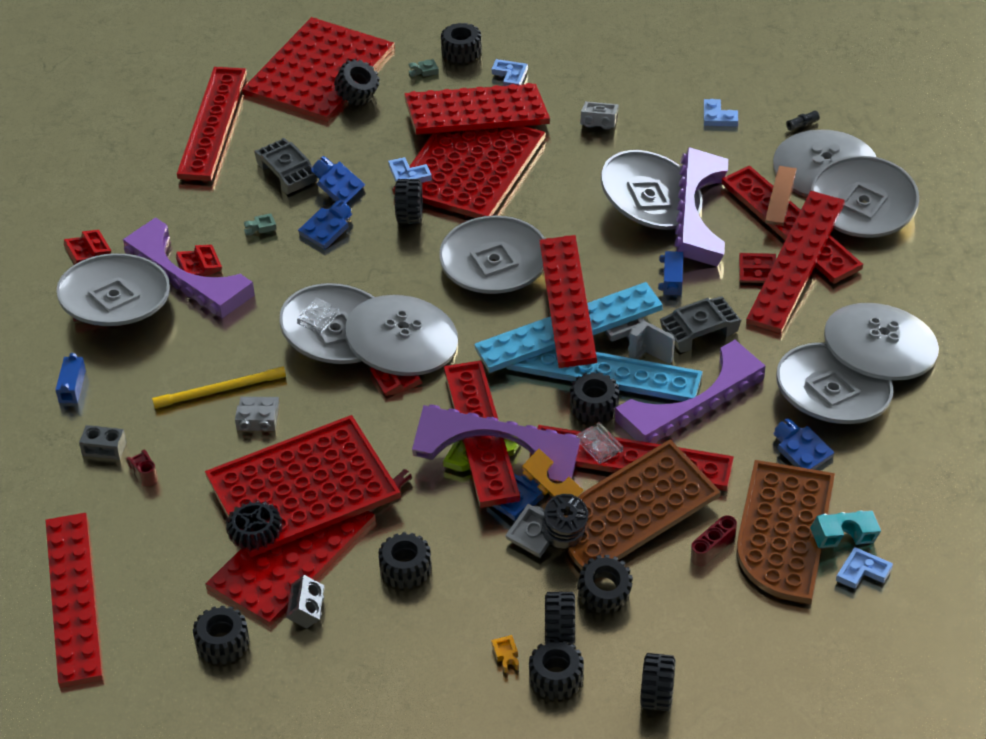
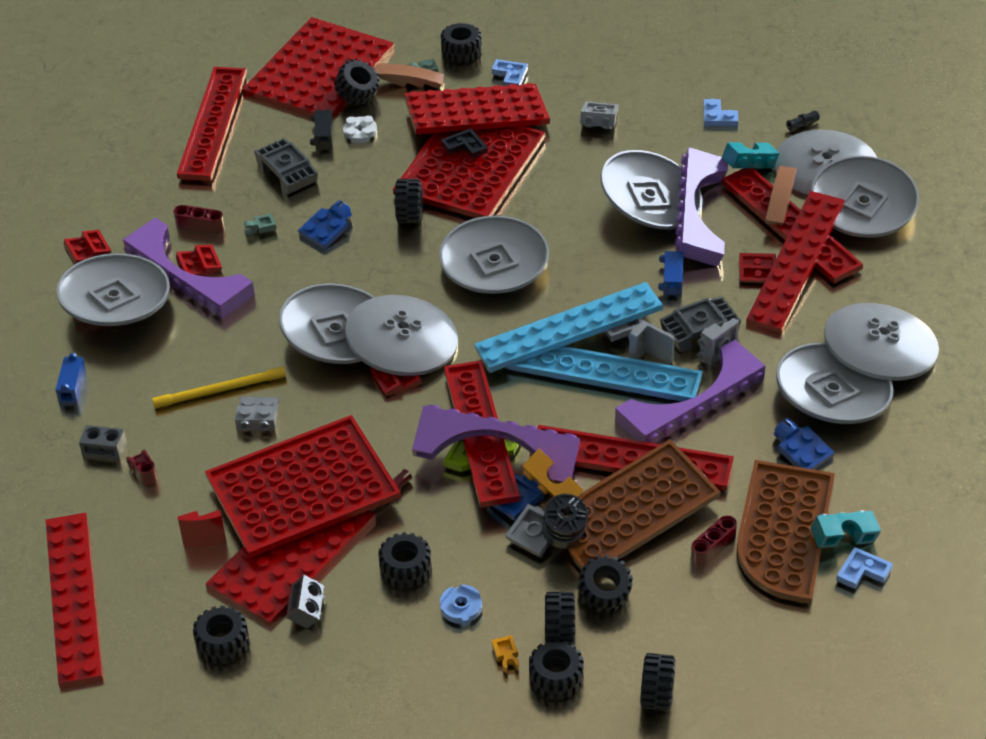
(199, 219): none -> dark red beam
(201, 530): none -> red slope
(255, 529): black gear -> none
(317, 315): clear plate -> none
(322, 130): none -> black brick
(337, 180): blue plate -> none
(353, 124): none -> white plate
(401, 170): light blue plate -> none
(405, 74): none -> nougat slope
(461, 614): none -> light blue plate
(465, 140): none -> black plate
(567, 302): red plate -> none
(594, 397): black tyre -> none
(599, 443): clear plate -> none
(716, 337): none -> light grey plate
(760, 156): none -> teal arch

